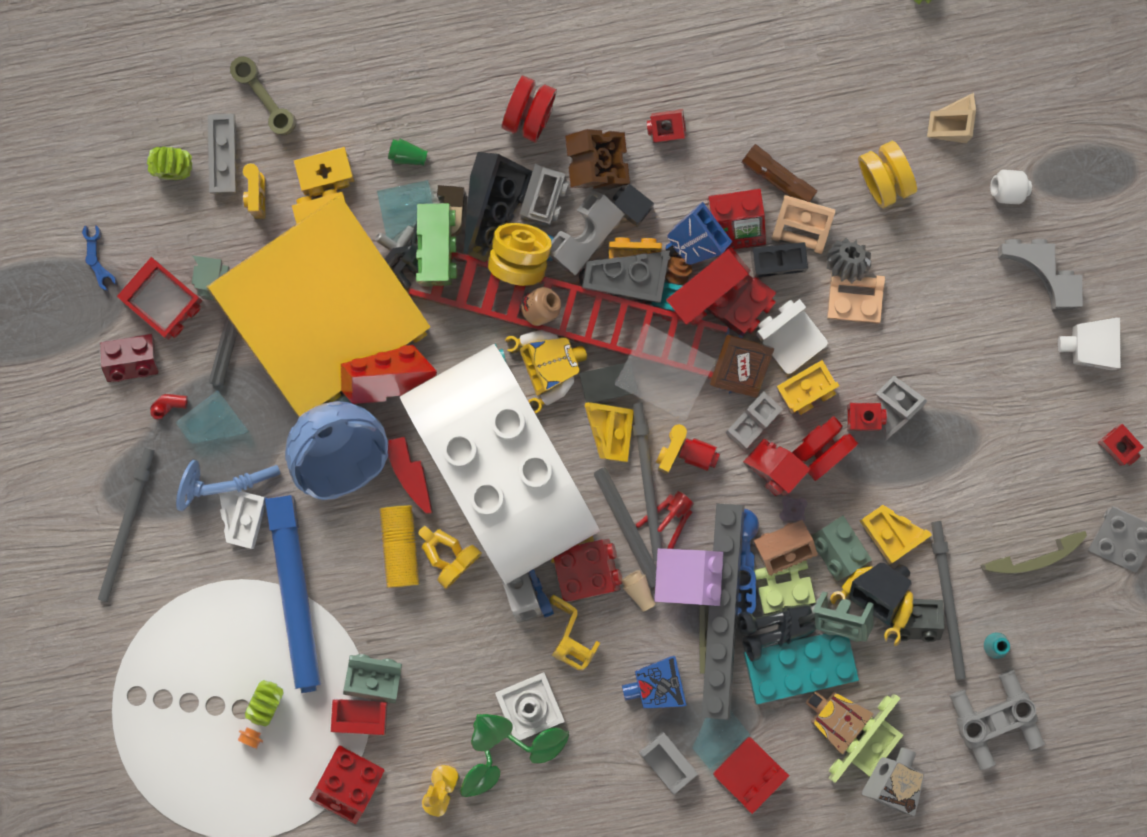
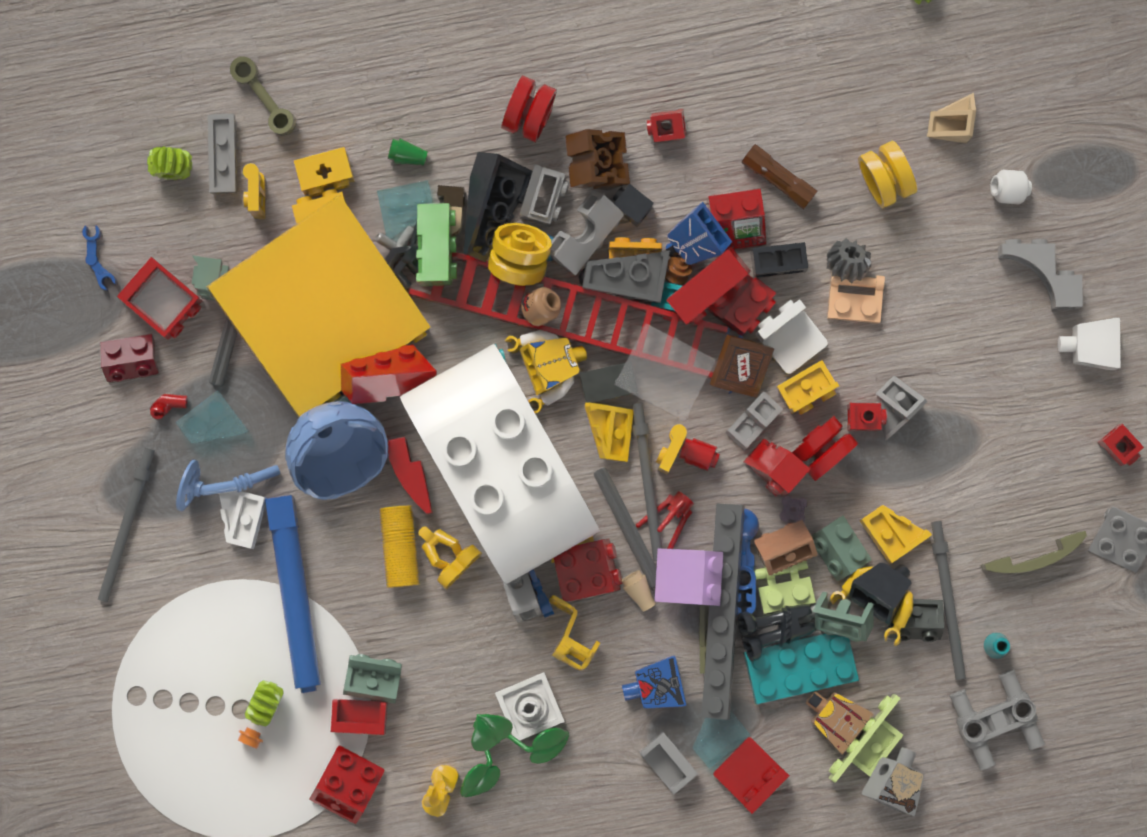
(805, 217): light nougat plate -> none

